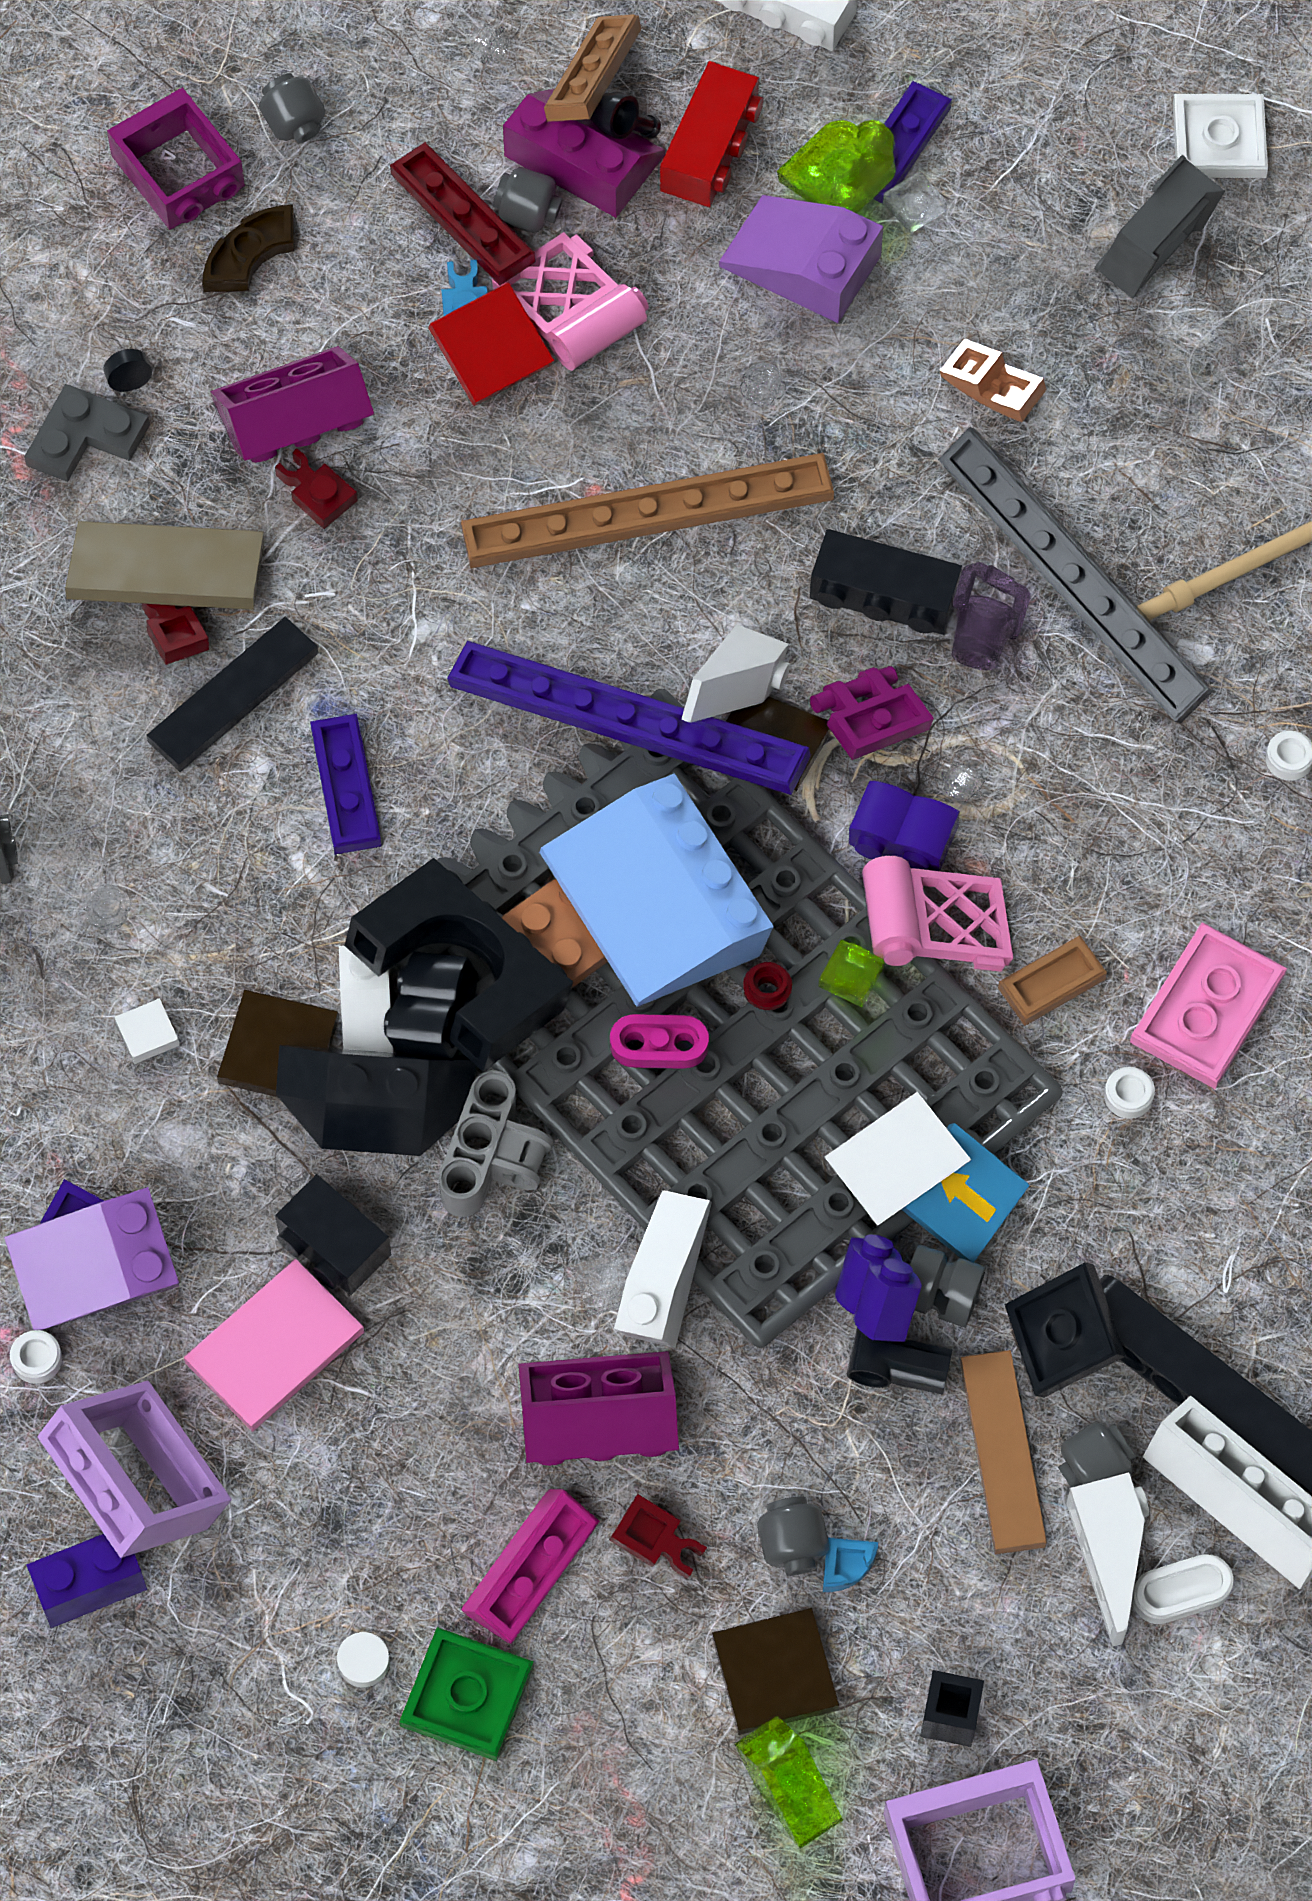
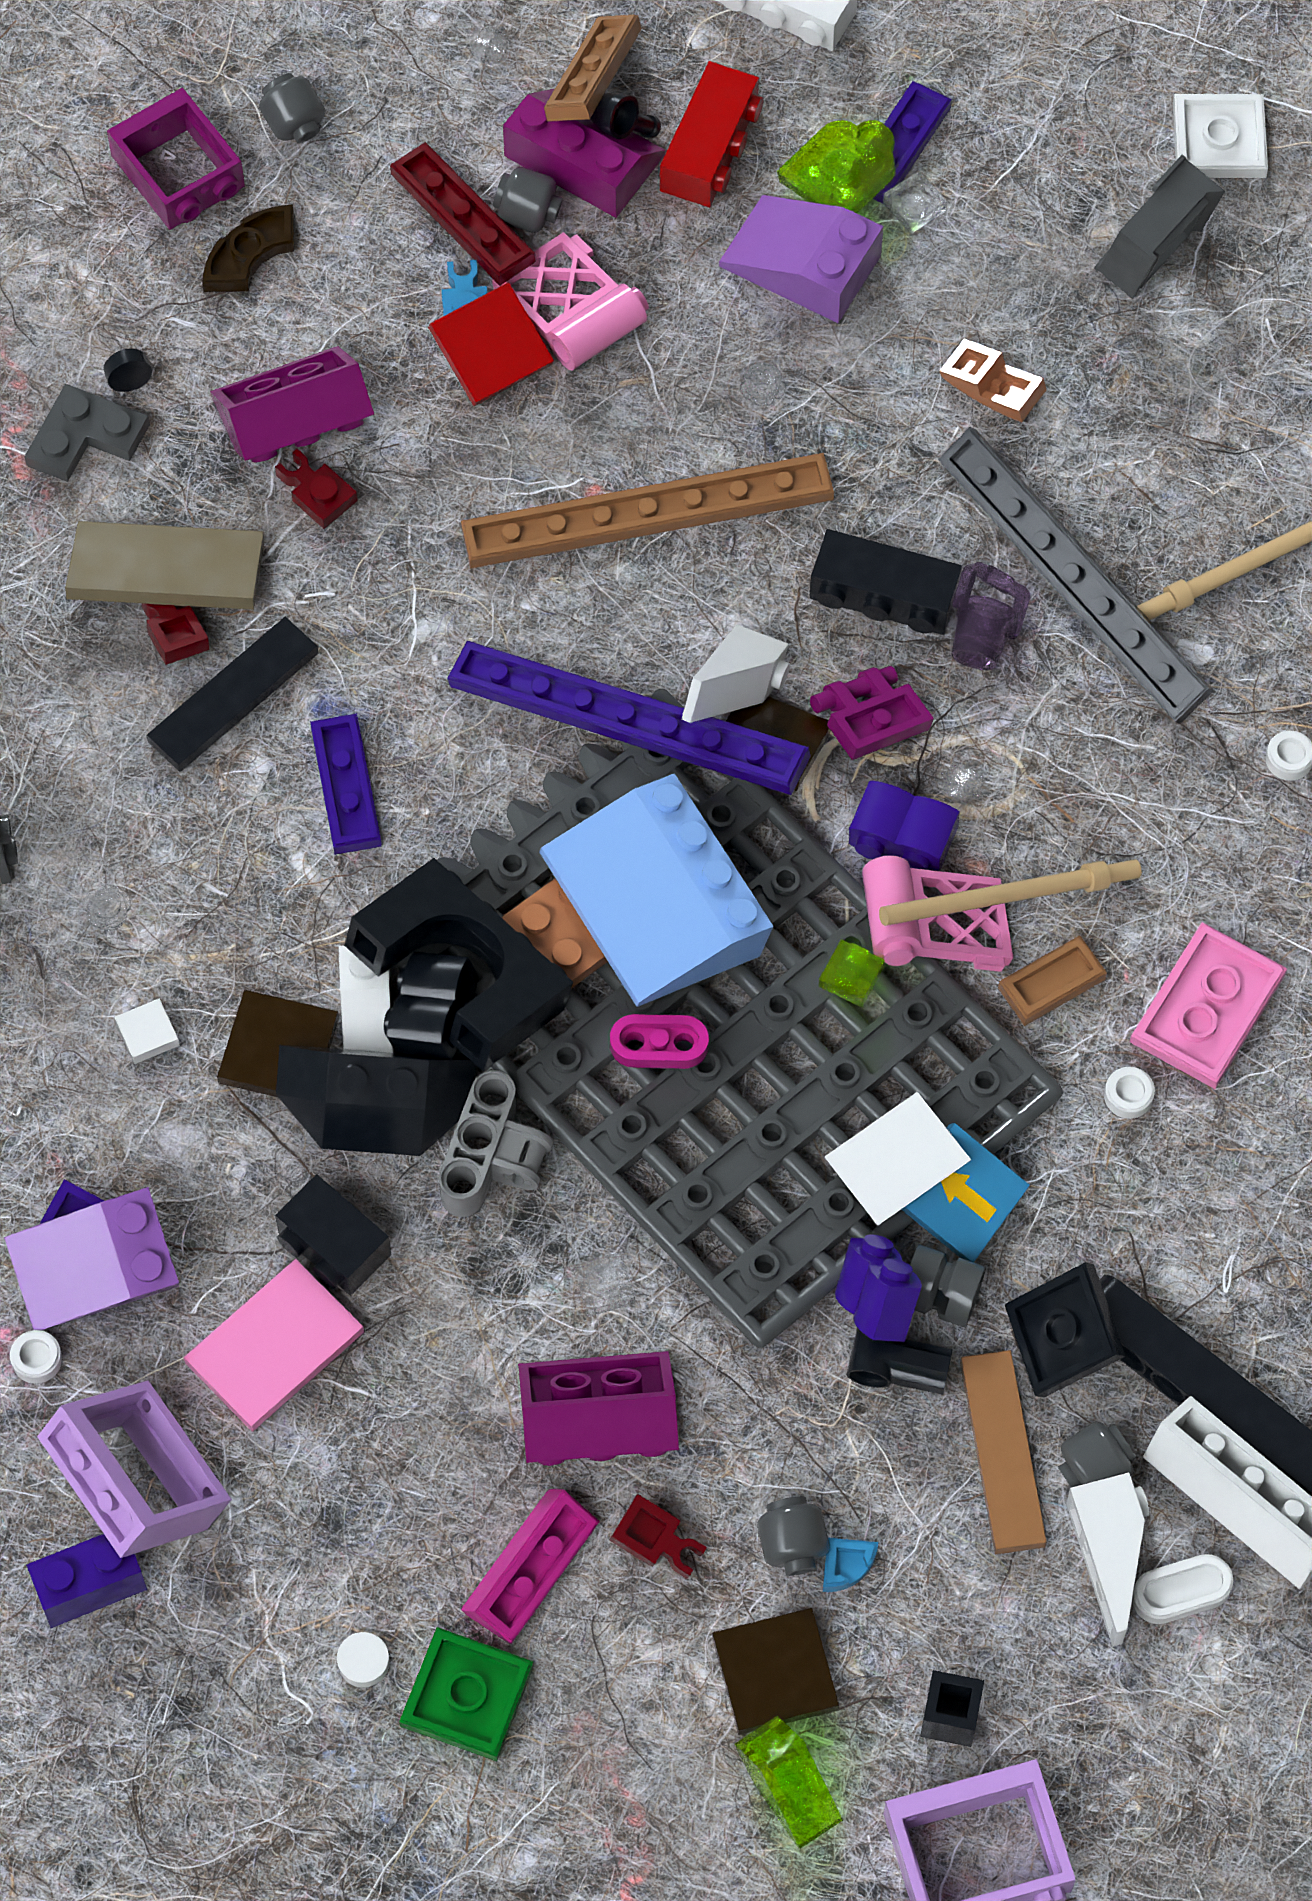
(663, 1270): white slope -> none
(767, 973): dark red plate -> none
(1090, 877): none -> tan bar

